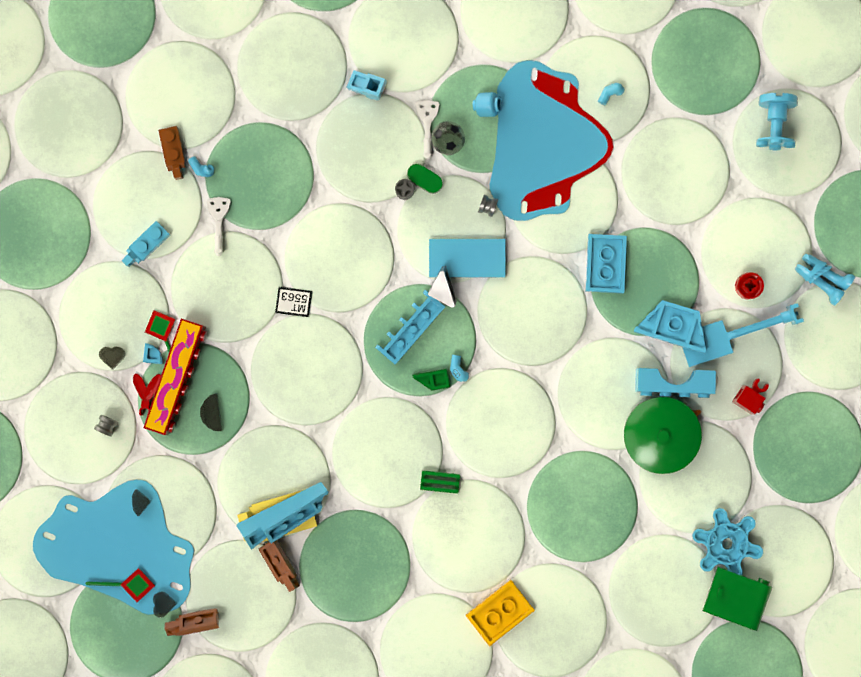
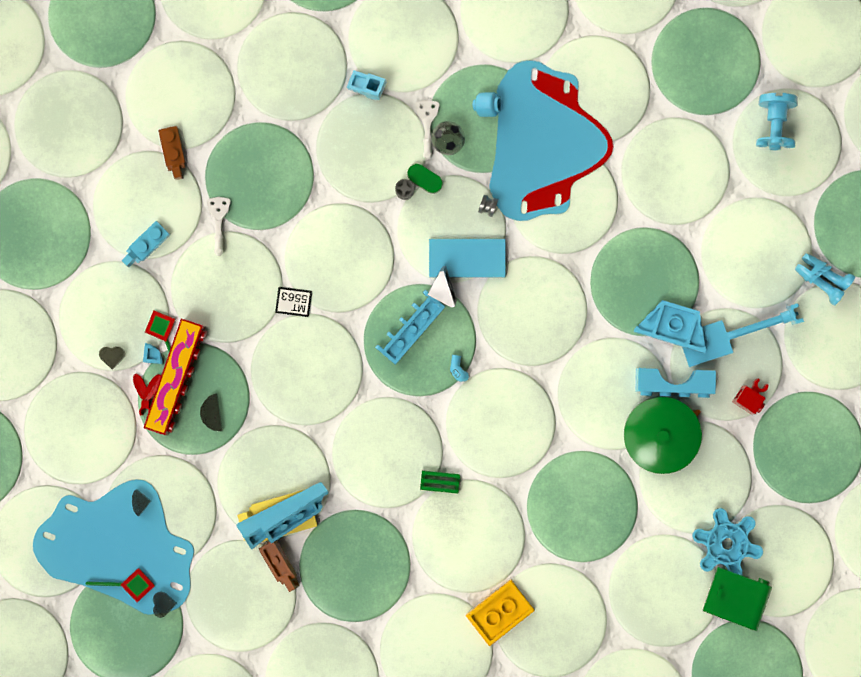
(106, 425): flat silver wheel -> none
(193, 623): dark orange hinge -> none
(201, 170): medium azure arm -> none
(434, 379): green tile -> none
(606, 263): medium azure plate -> none
(615, 88): medium azure arm -> none
(749, 285): red wheel -> none

